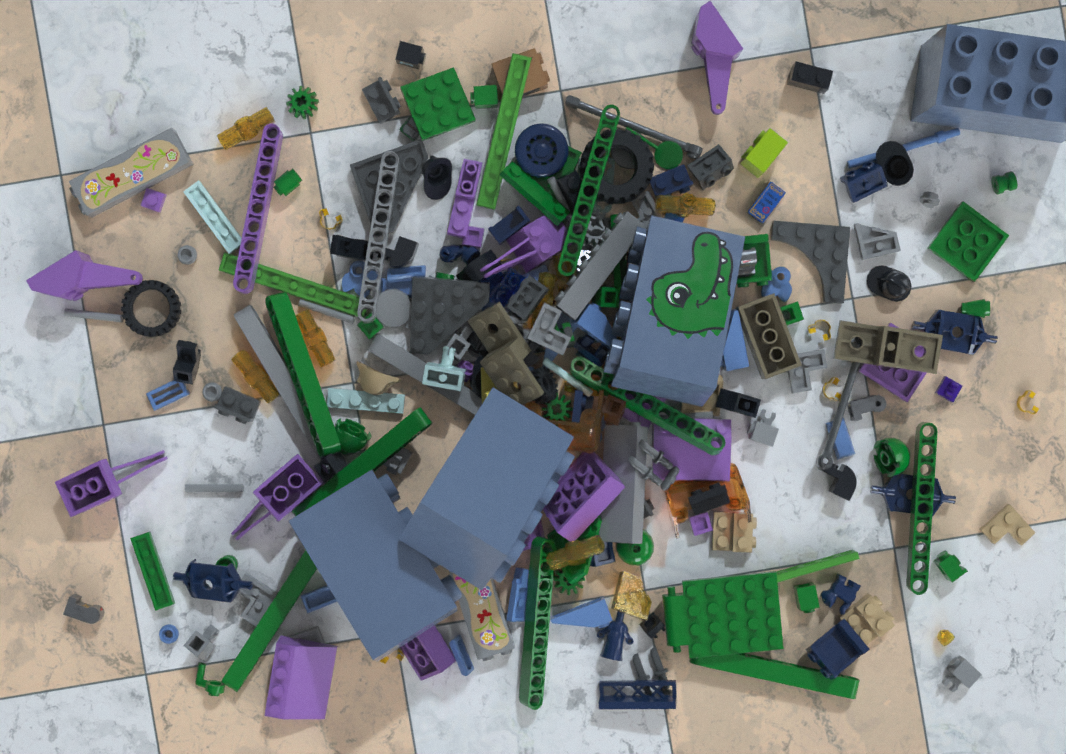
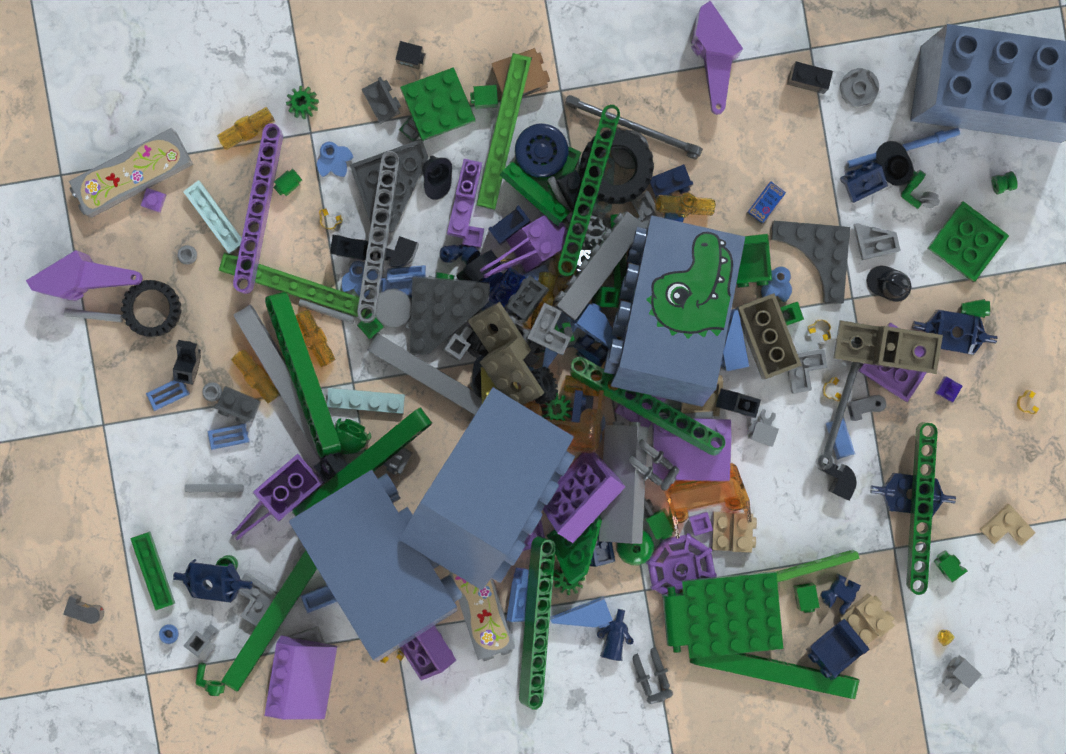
(96, 484): medium lavender slope -> none
(244, 433): none -> medium blue tile
(335, 162): none -> medium blue plate
(374, 381): tan hat -> none
(444, 374): light aqua brick -> none
(461, 655): medium blue tile -> none
(468, 366): medium lavender plate -> none
(567, 377): light aqua bar -> none
(575, 552): clear yellow piece -> none
(613, 410): reddish brown brick -> none
(631, 597): clear yellow plate -> none
(638, 701): dark blue fence -> none
(652, 625): black tile -> none
(660, 524): none -> green brick
(667, 154): green piece -> none
(677, 557): none -> medium lavender plate
(710, 499): black bracket -> none
(711, 167): dark grey bracket -> none
(748, 263): flat silver leg -> none
(766, 149): lime brick -> none
(859, 87): none -> light grey tile
(891, 456): green cylinder -> none
(916, 179): none -> green plate

